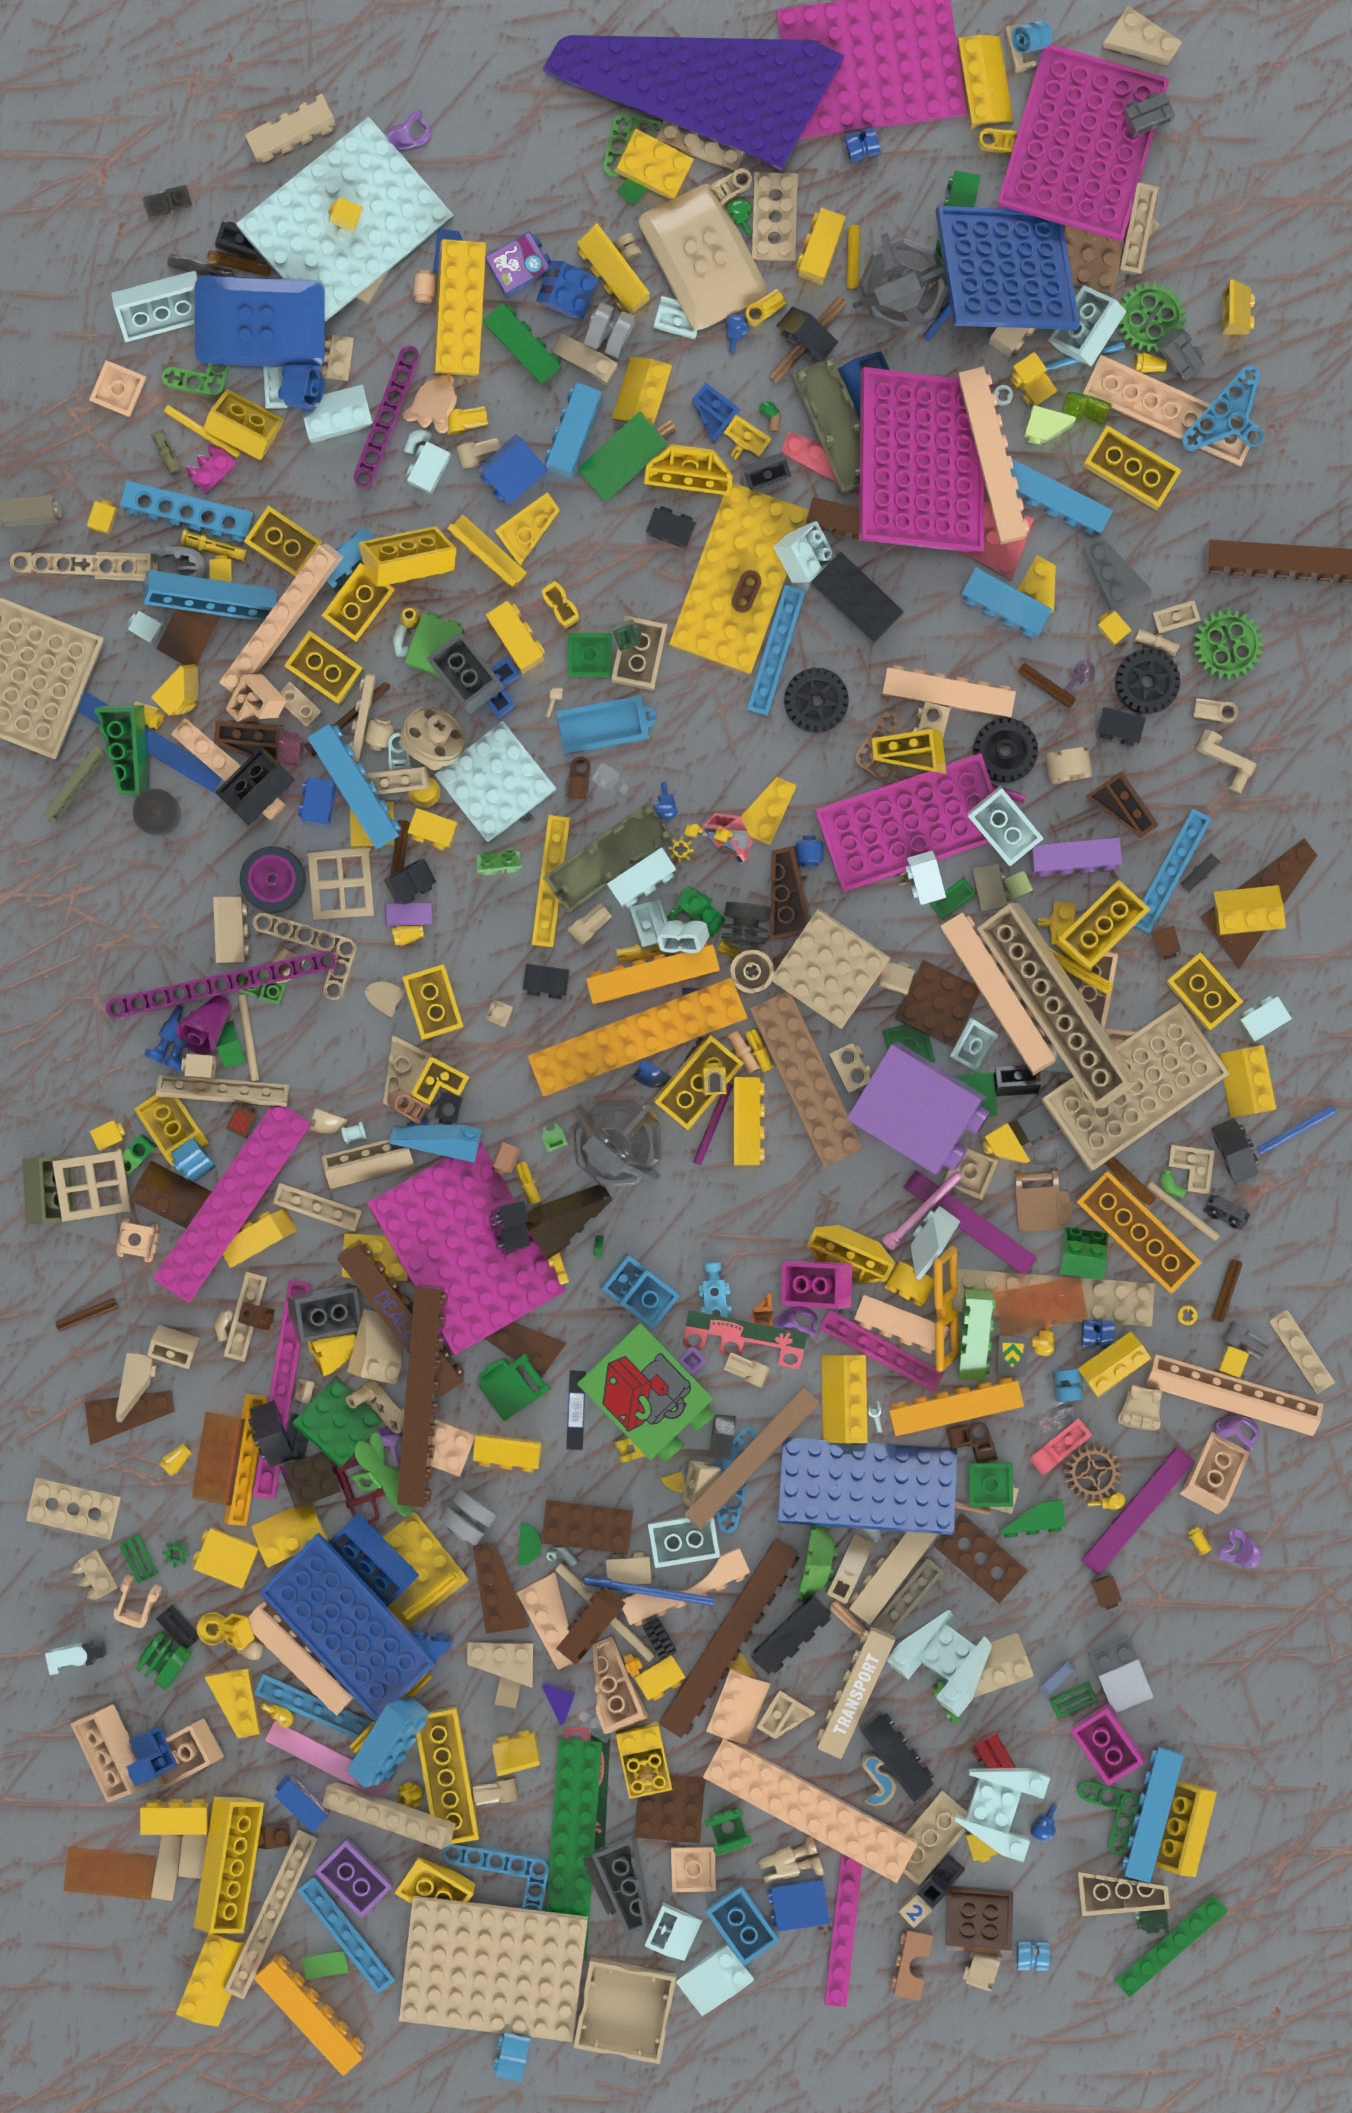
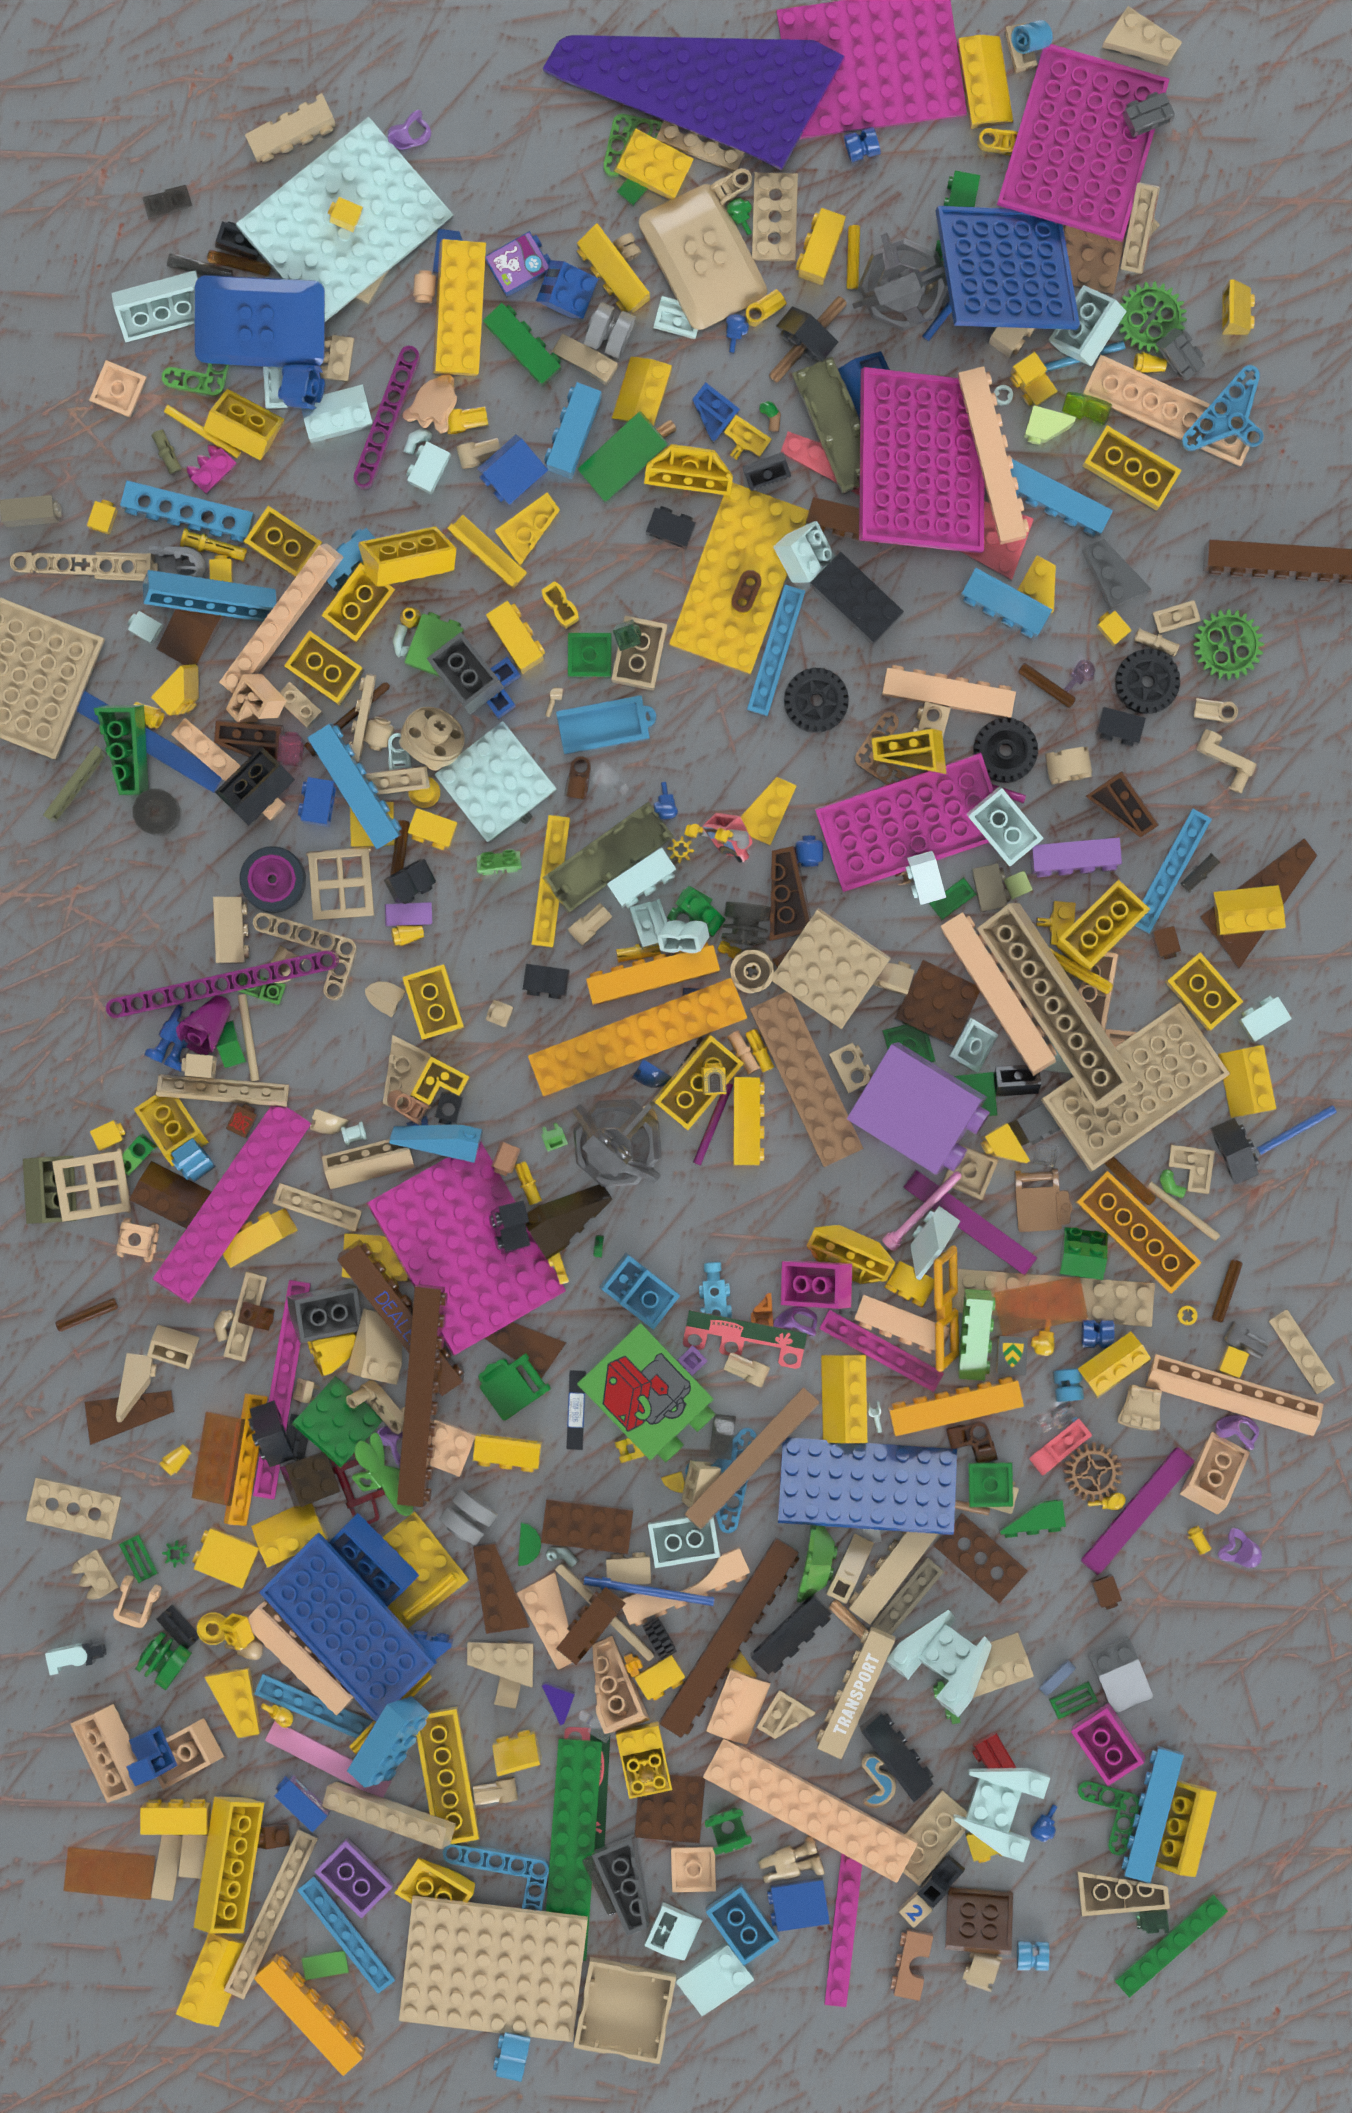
(409, 1795): yellow gear -> none
(1217, 1209): black hinge -> none

